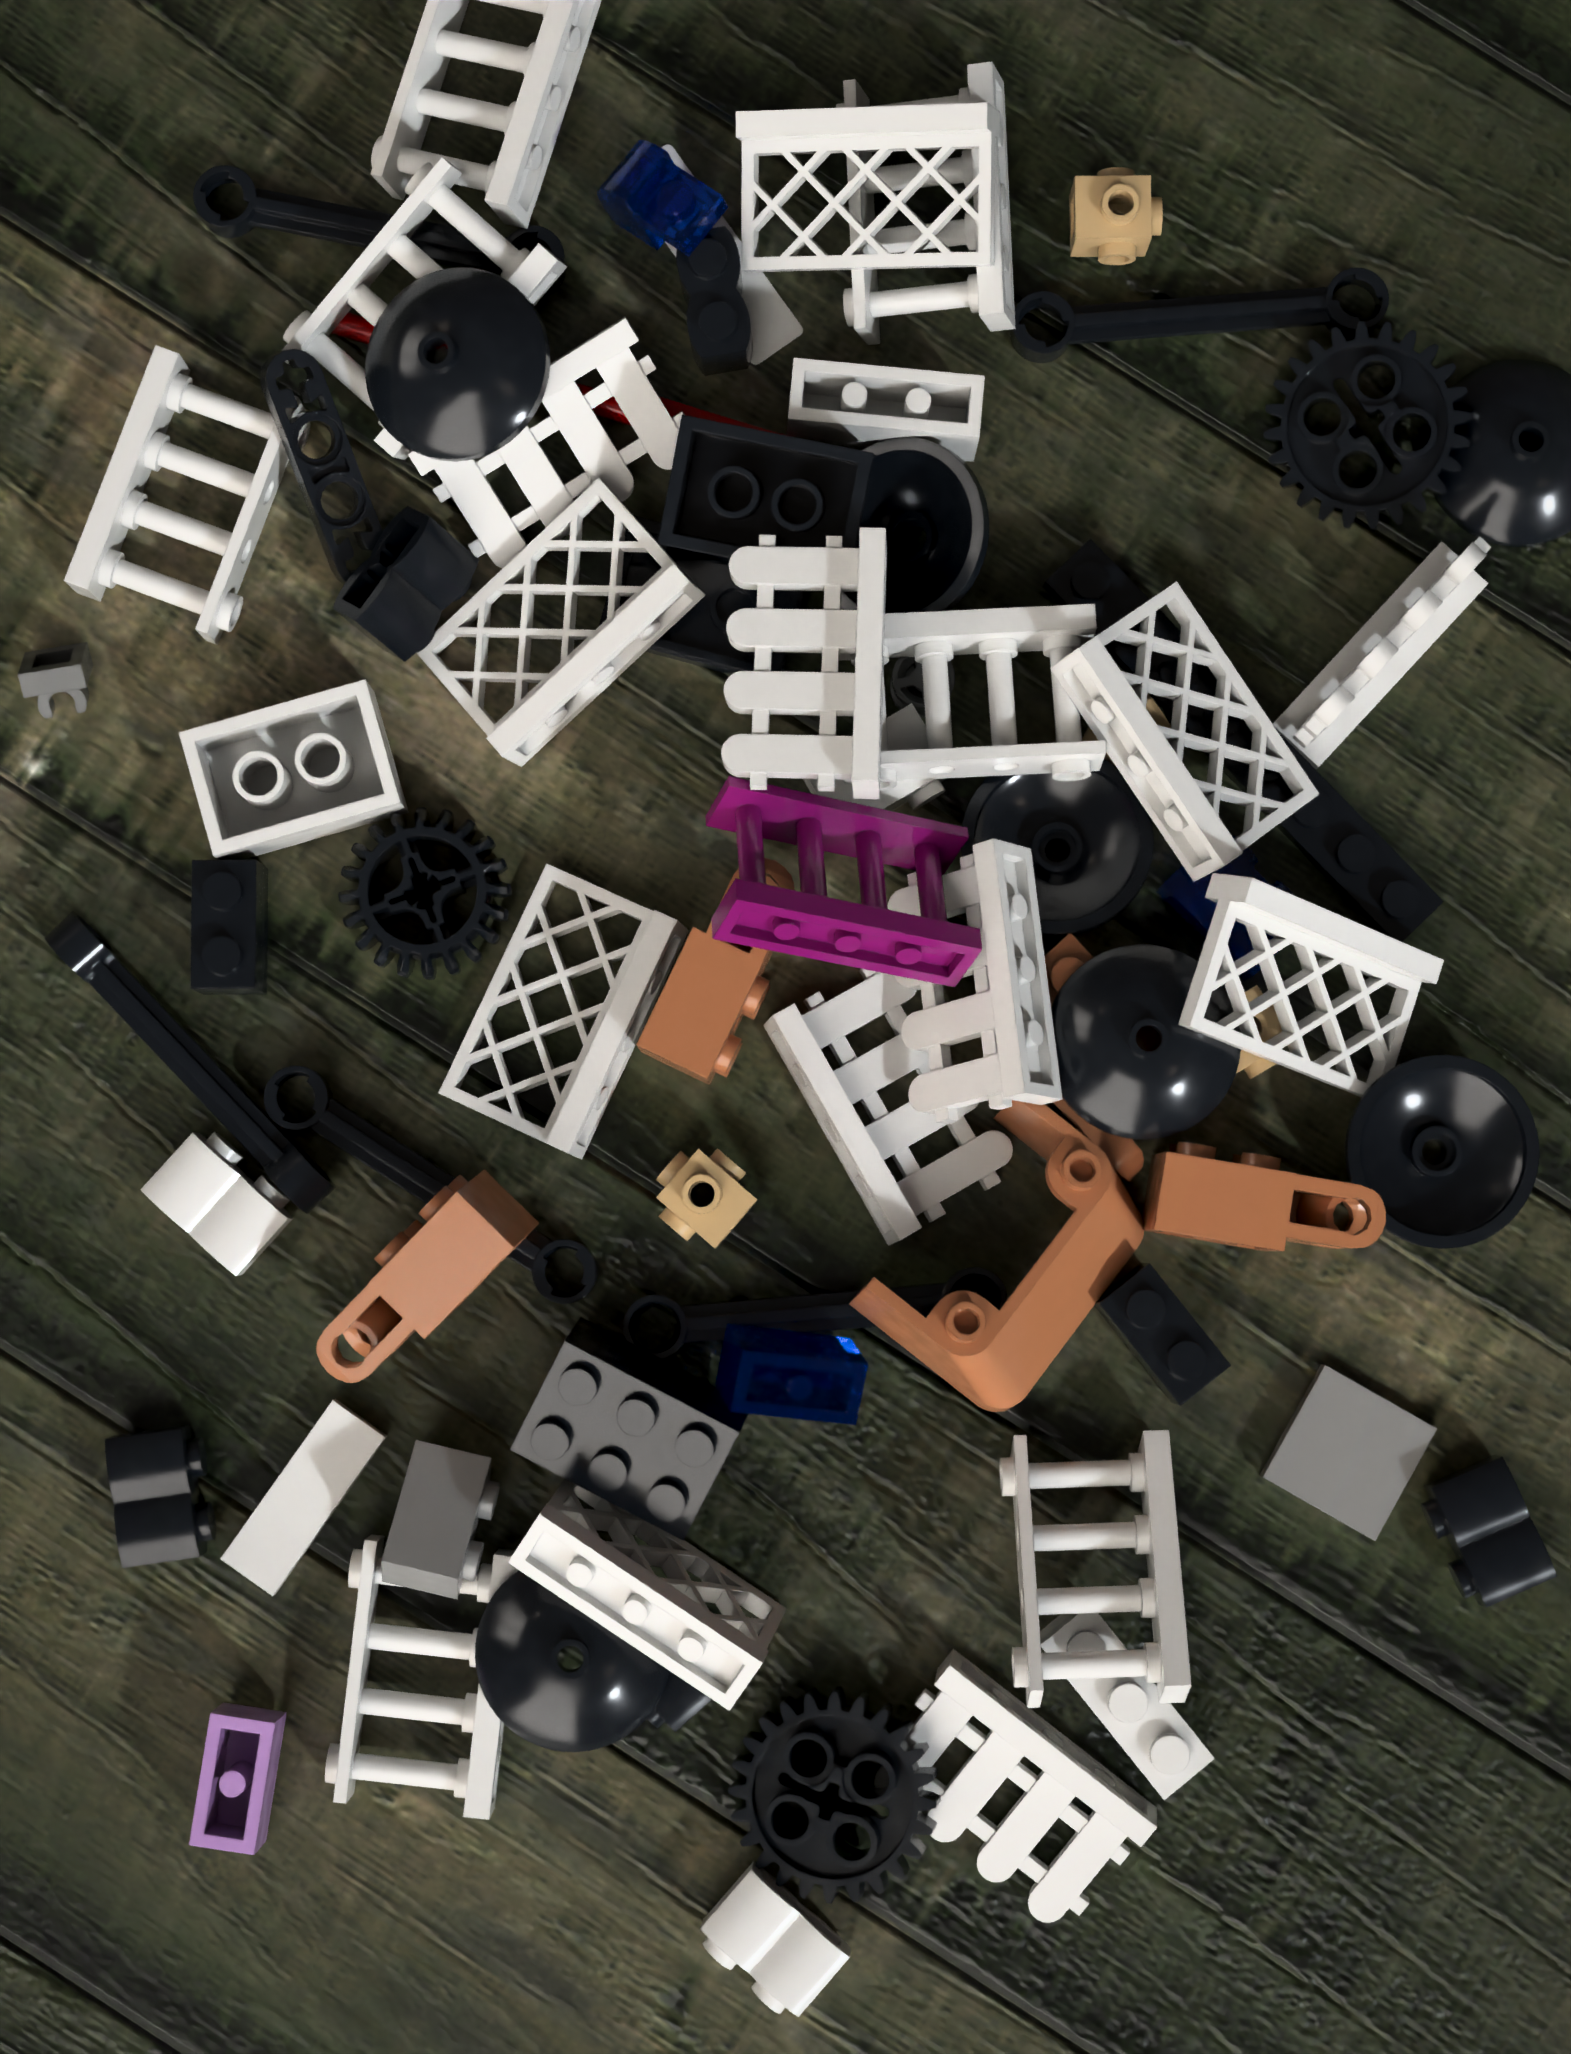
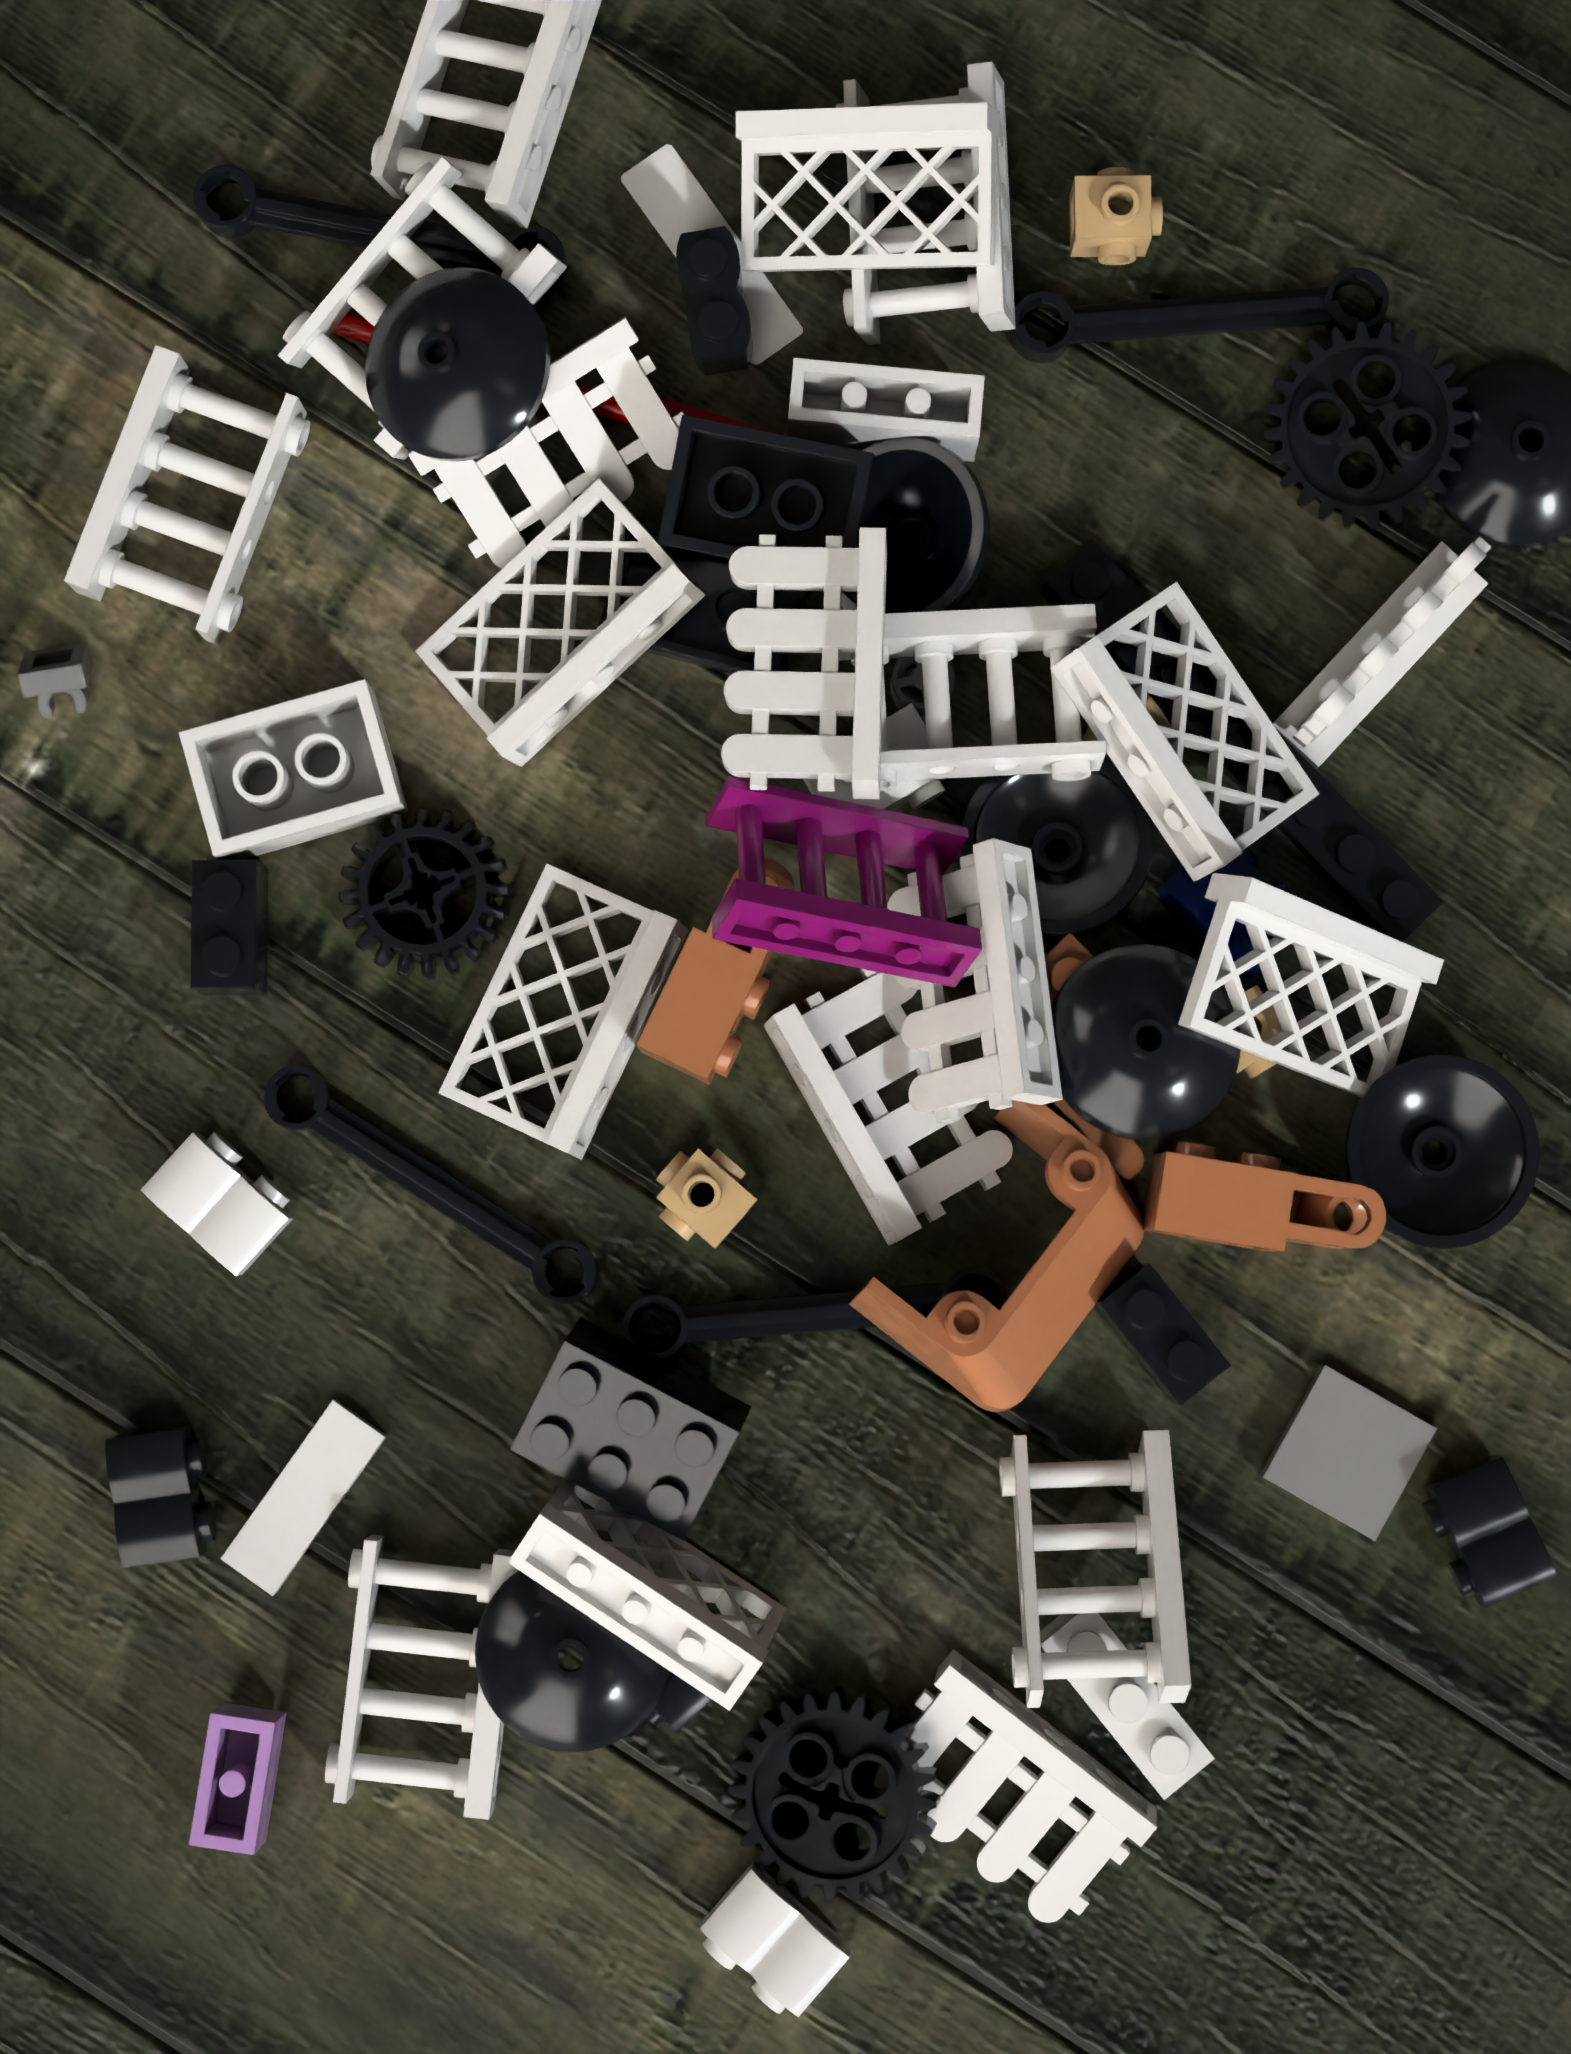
(281, 1158): black piece -> none
(334, 466): black beam -> none
(406, 584): black brick -> none
(427, 1273): nougat brick -> none
(438, 1519): light grey brick -> none
(660, 199): clear blue brick -> none
(791, 1374): clear blue brick -> none

